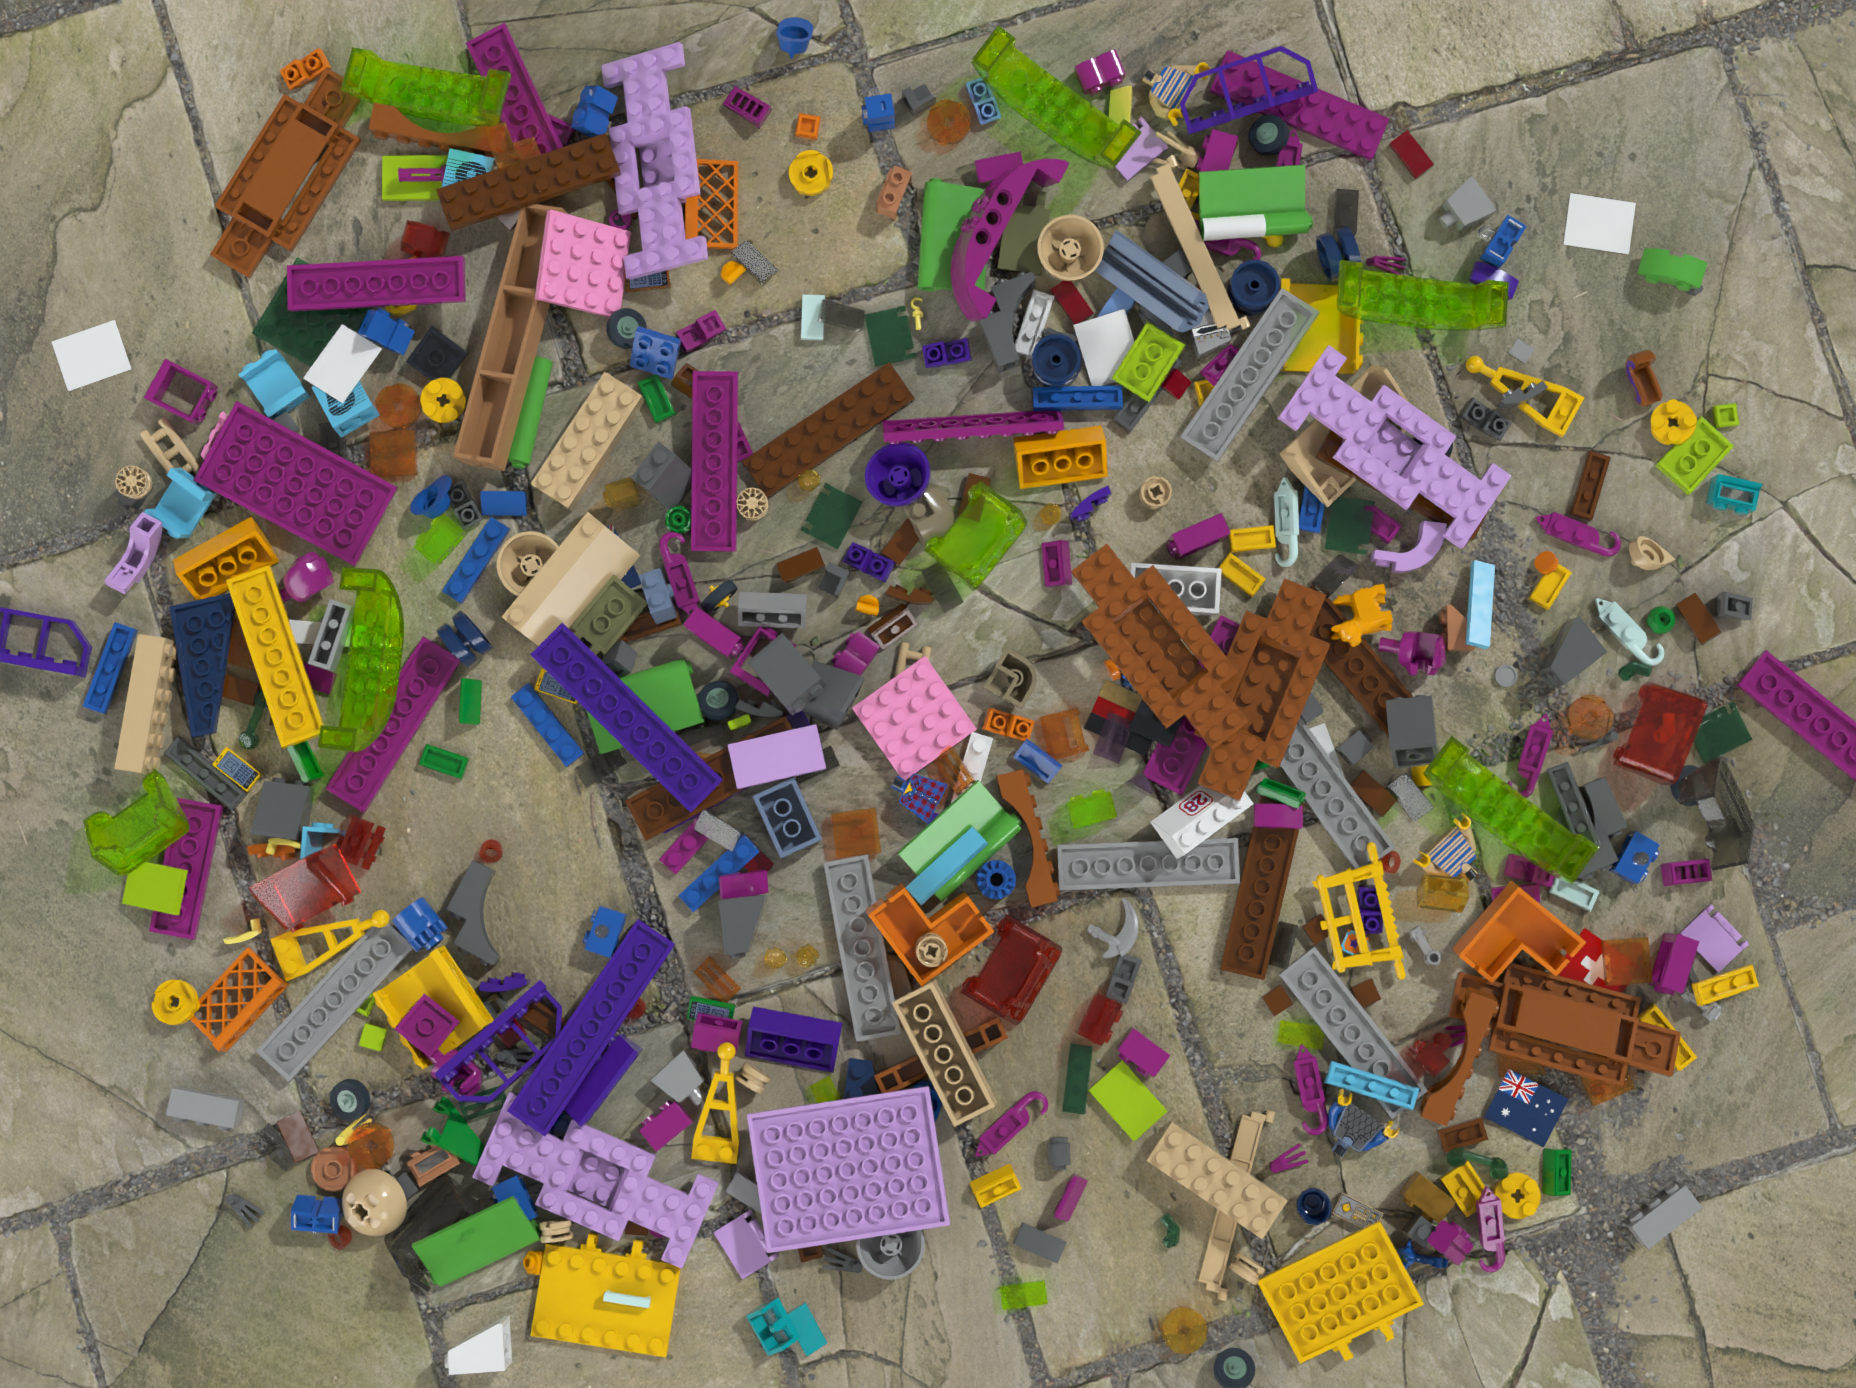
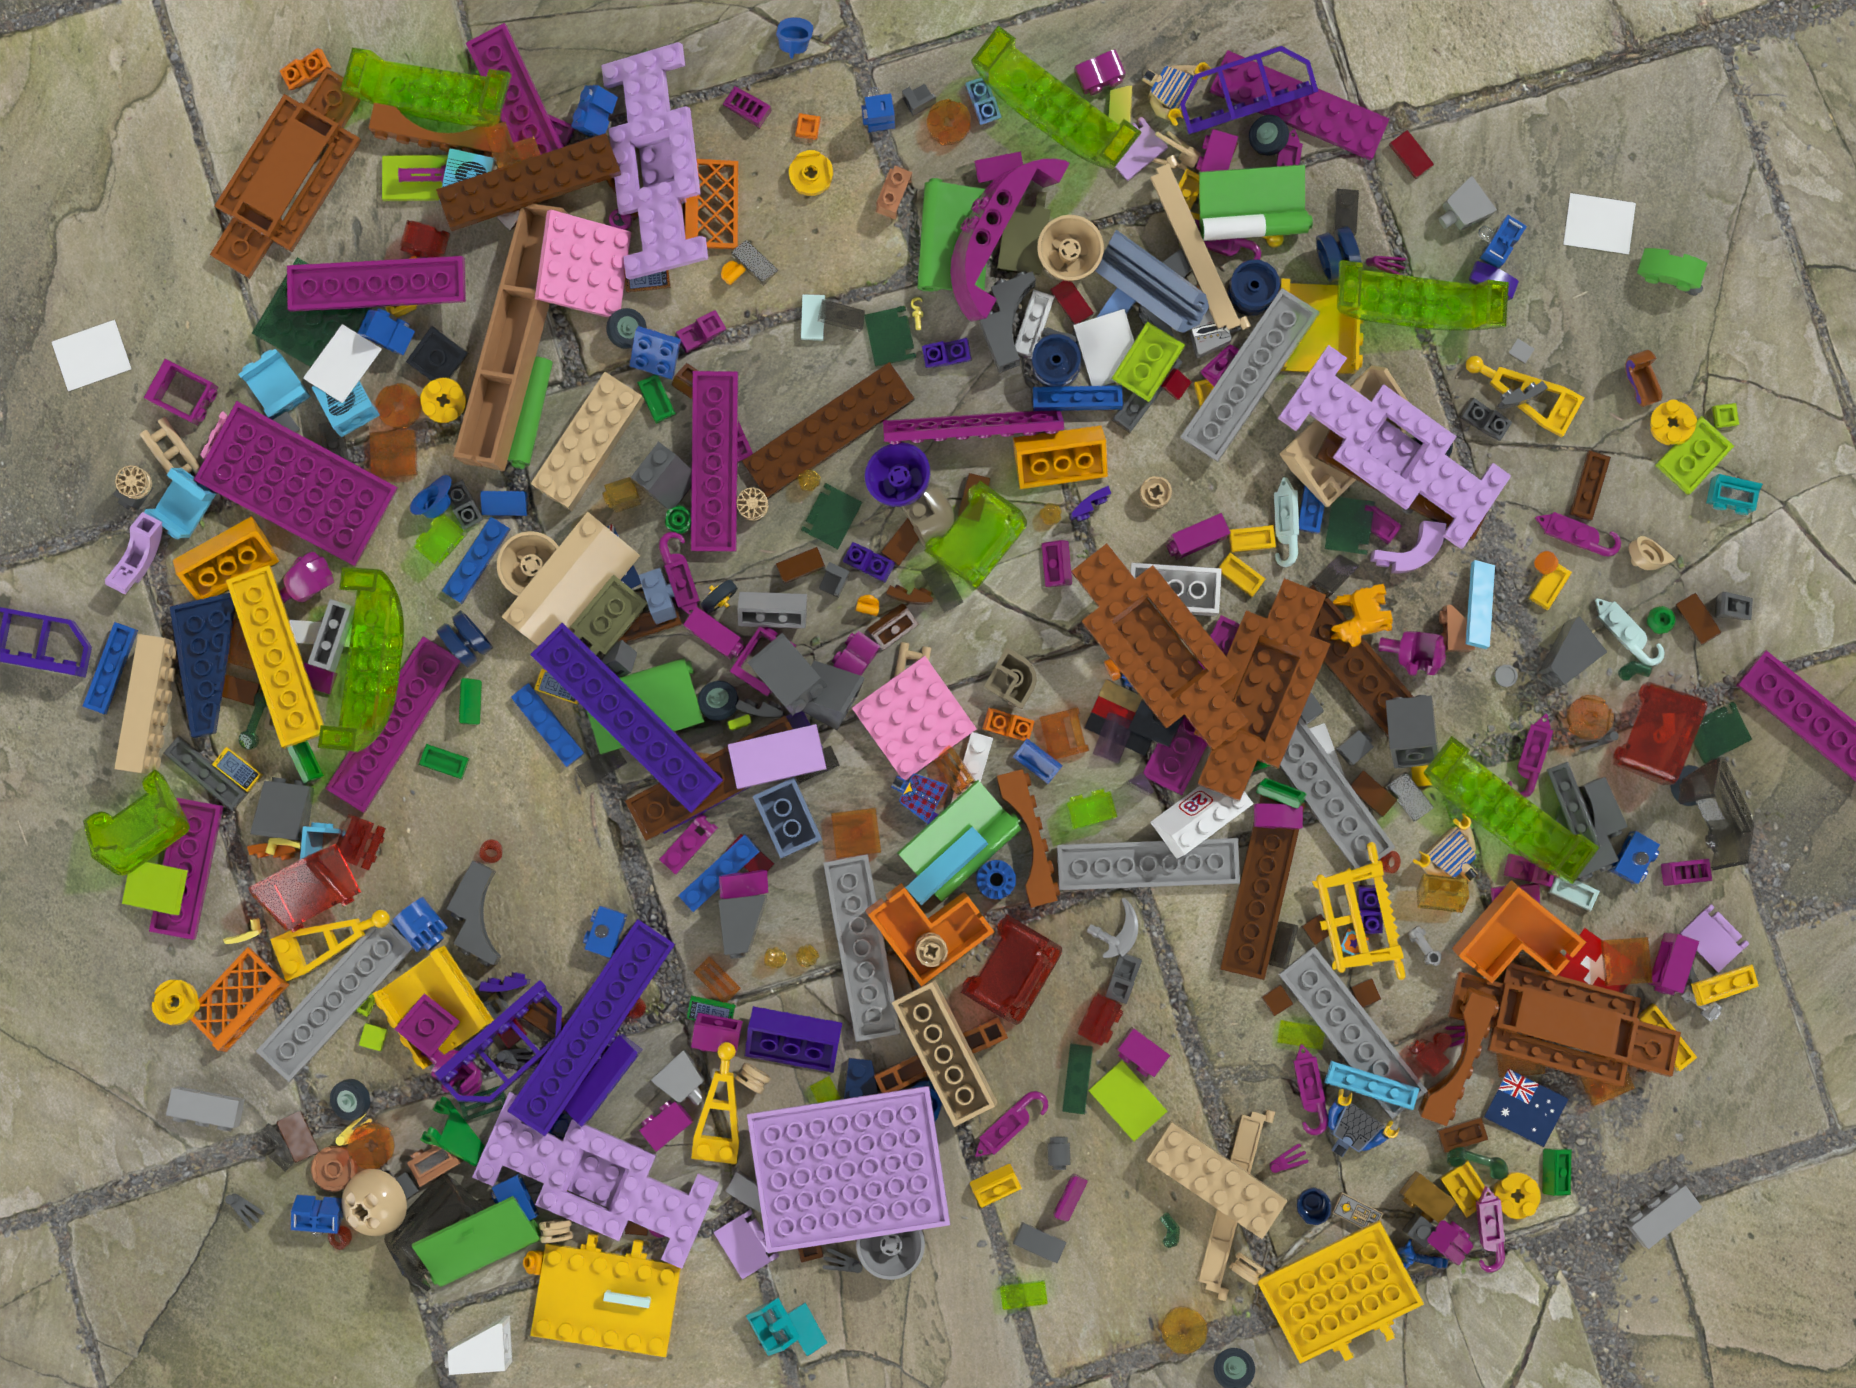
(718, 830): clear smoke slope -> none

